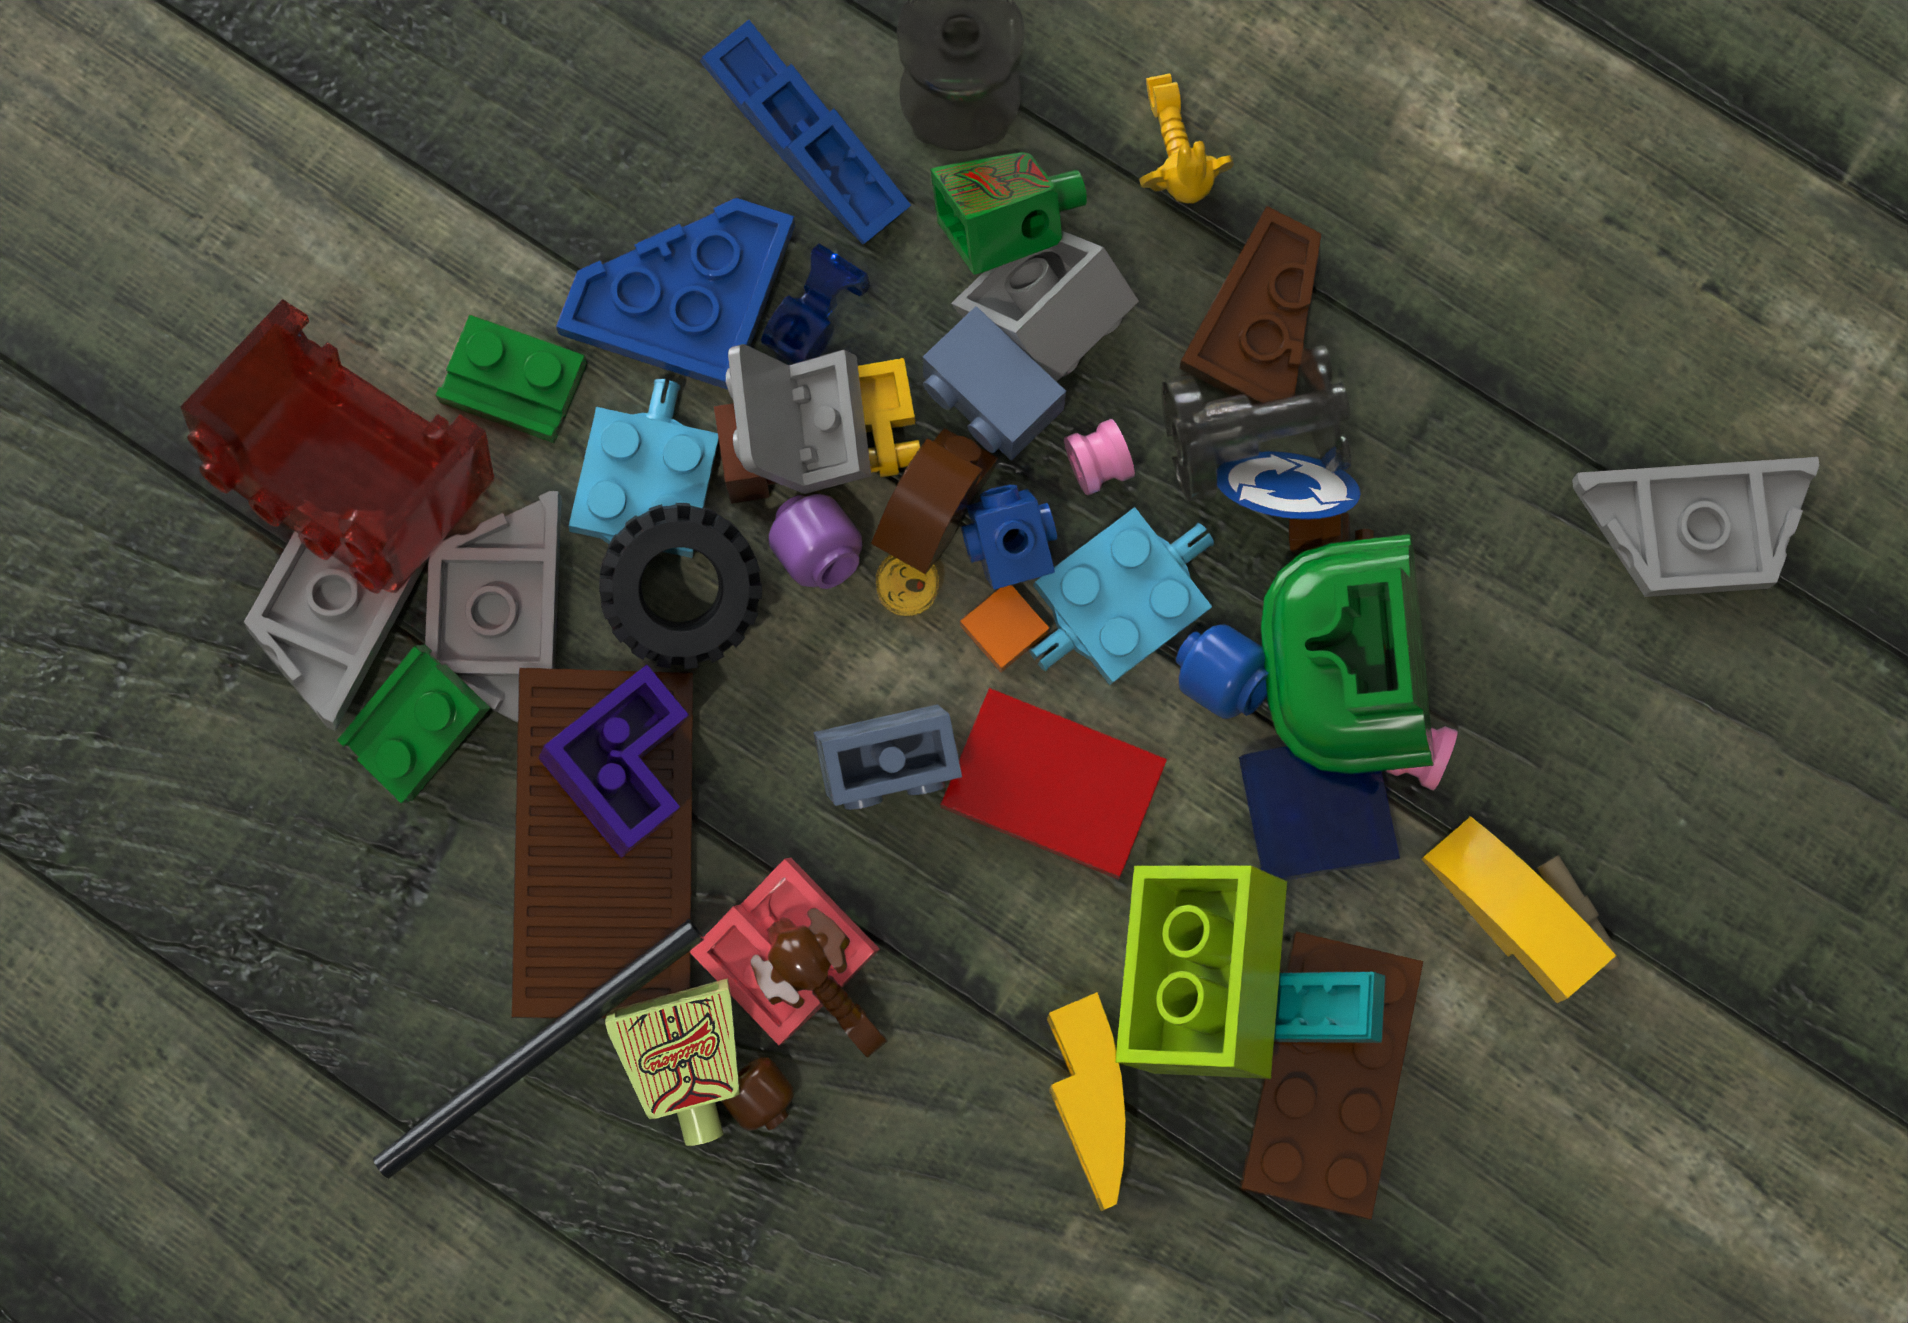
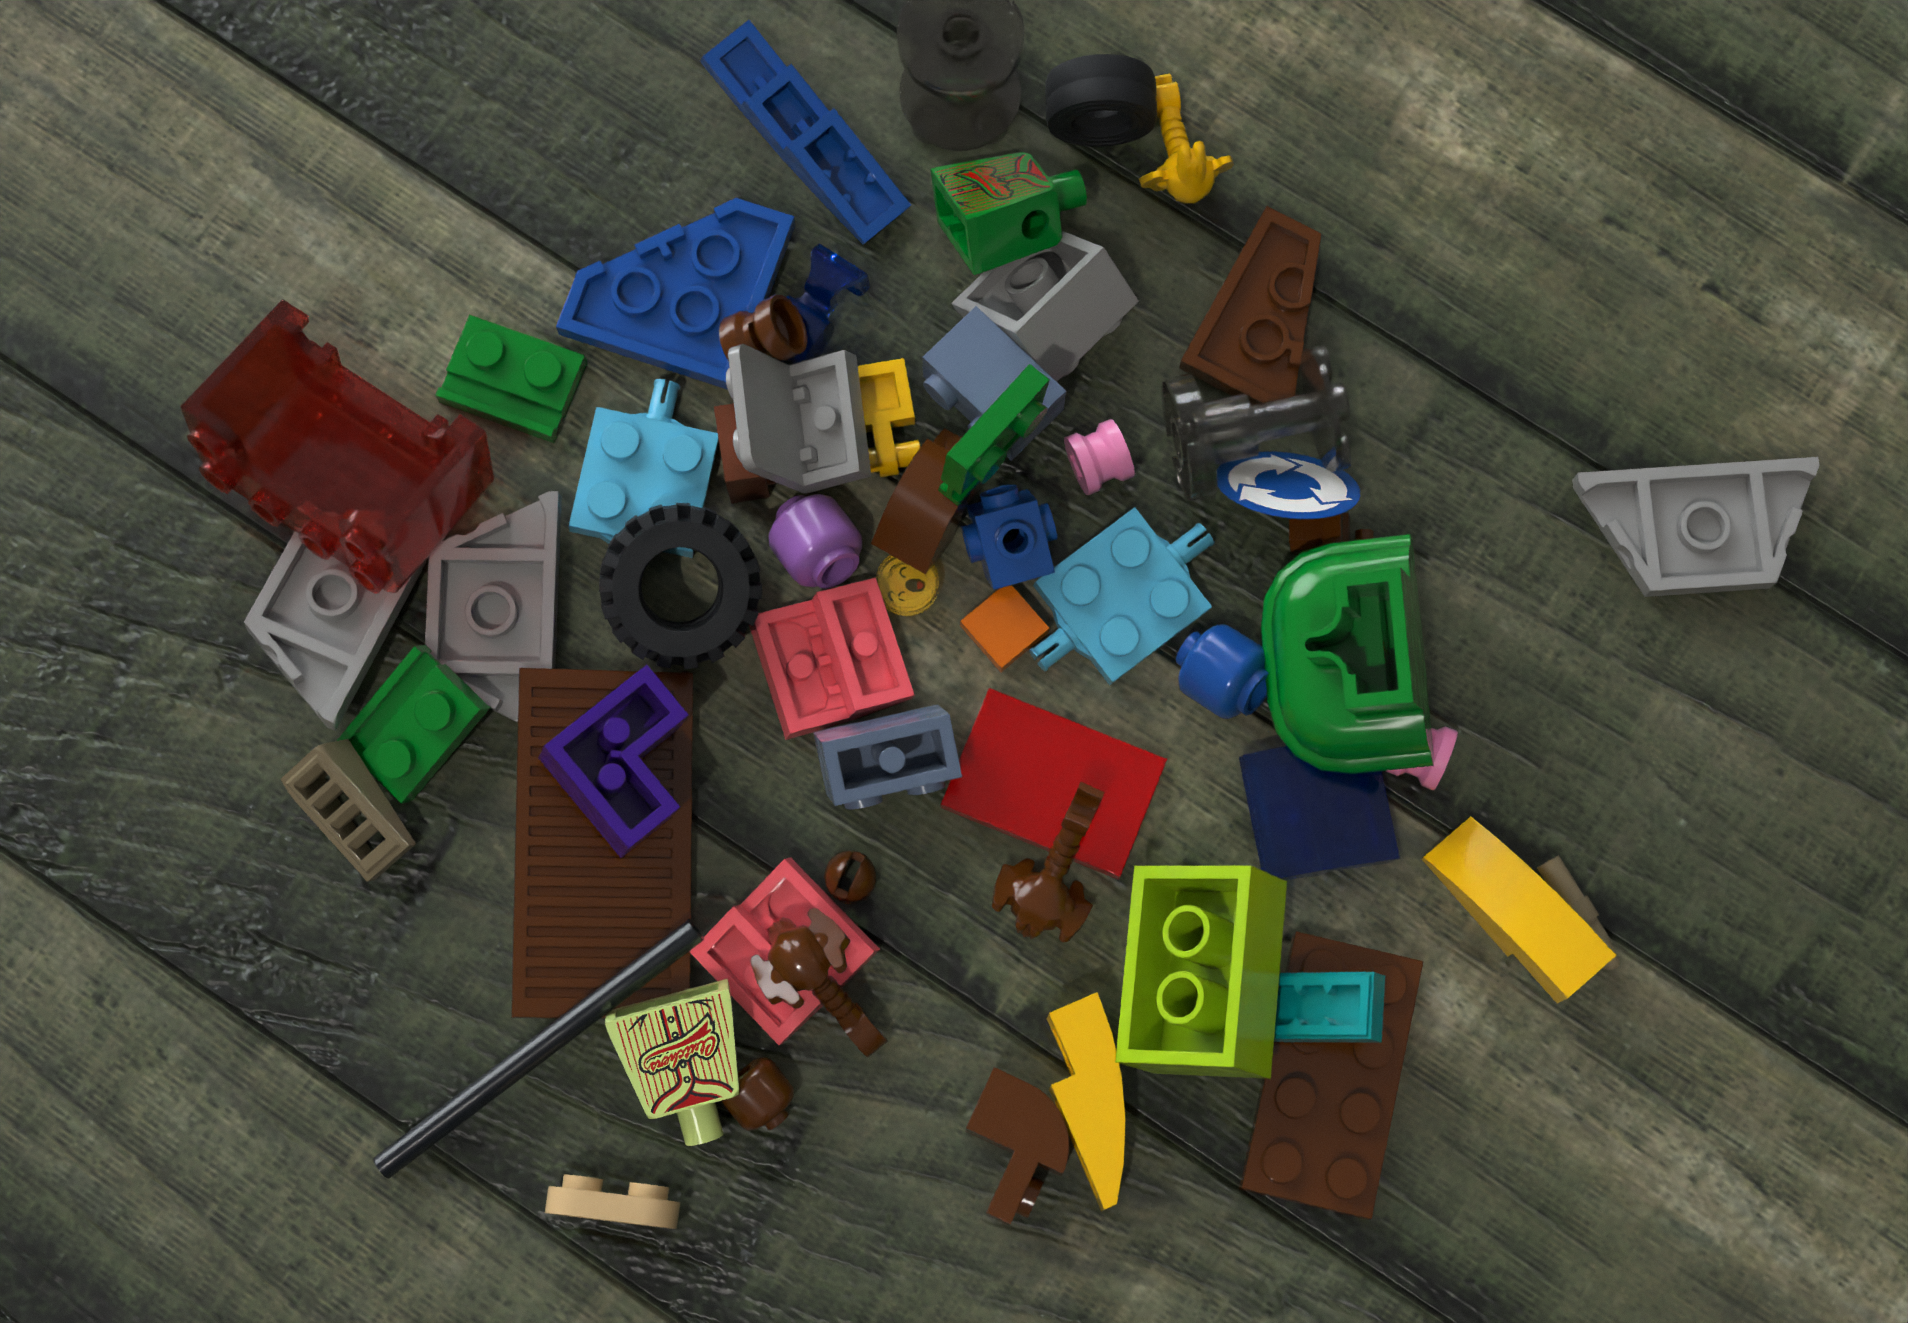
(319, 801): none -> dark tan slope
(584, 1199): none -> tan plate
(772, 329): none -> reddish brown wheel
(831, 658): none -> coral slope
(862, 884): none -> reddish brown hinge
(987, 442): none -> green plate
(1030, 1128): none -> reddish brown brick
(1041, 898): none -> reddish brown piece
(1101, 100): none -> black tyre

